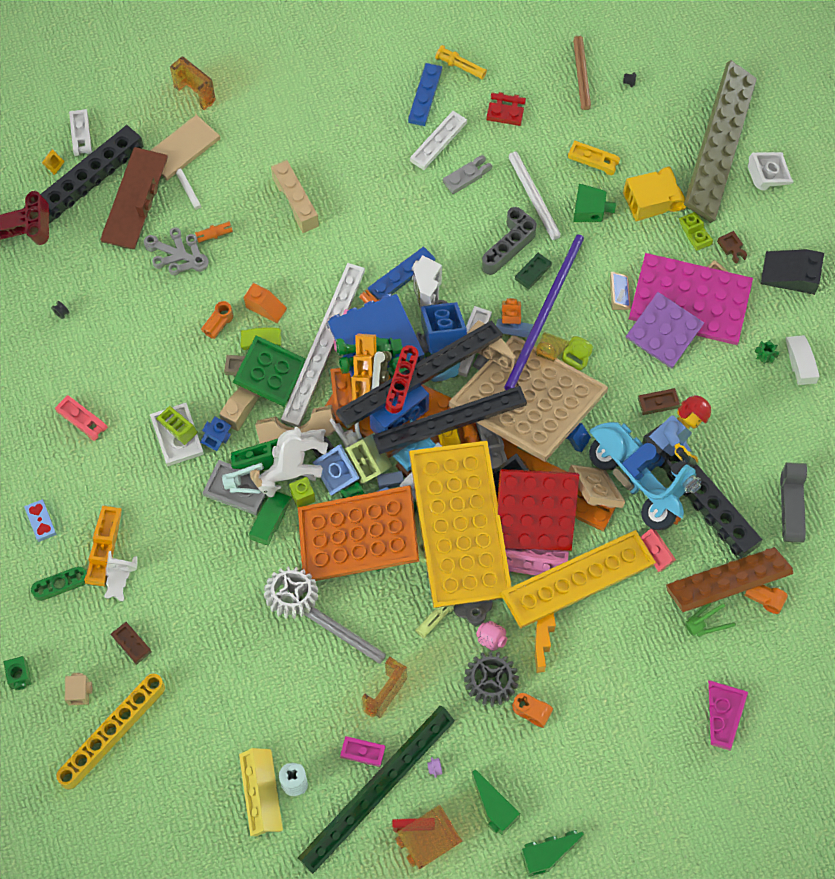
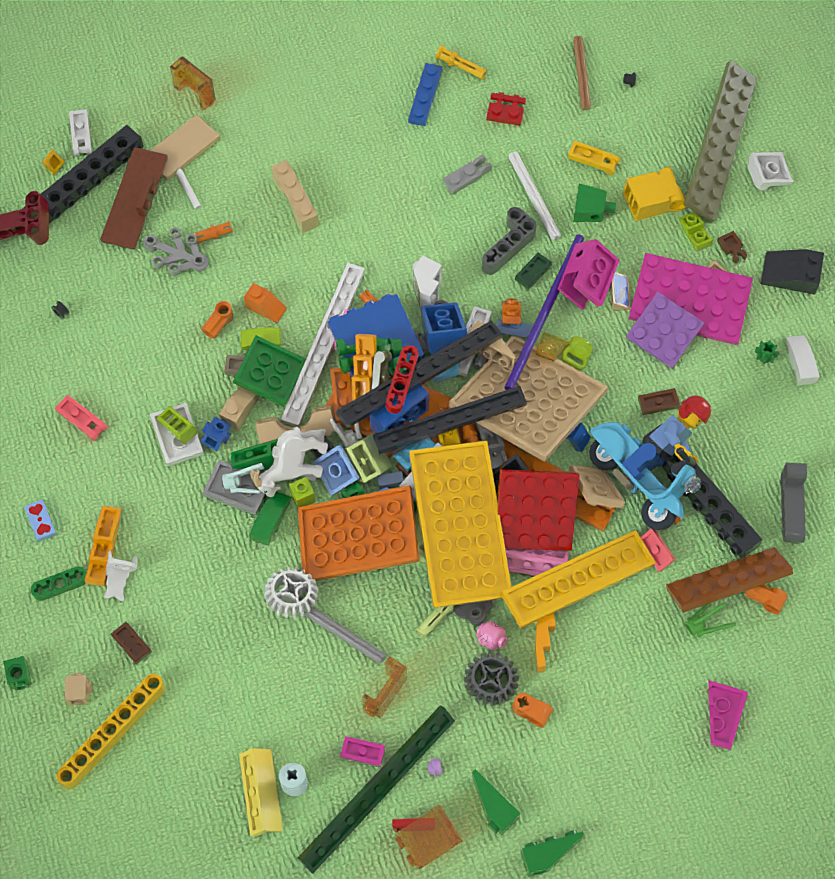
(398, 276): blue plate -> none
(438, 140): white plate -> none
(588, 273): none -> dark pink torso

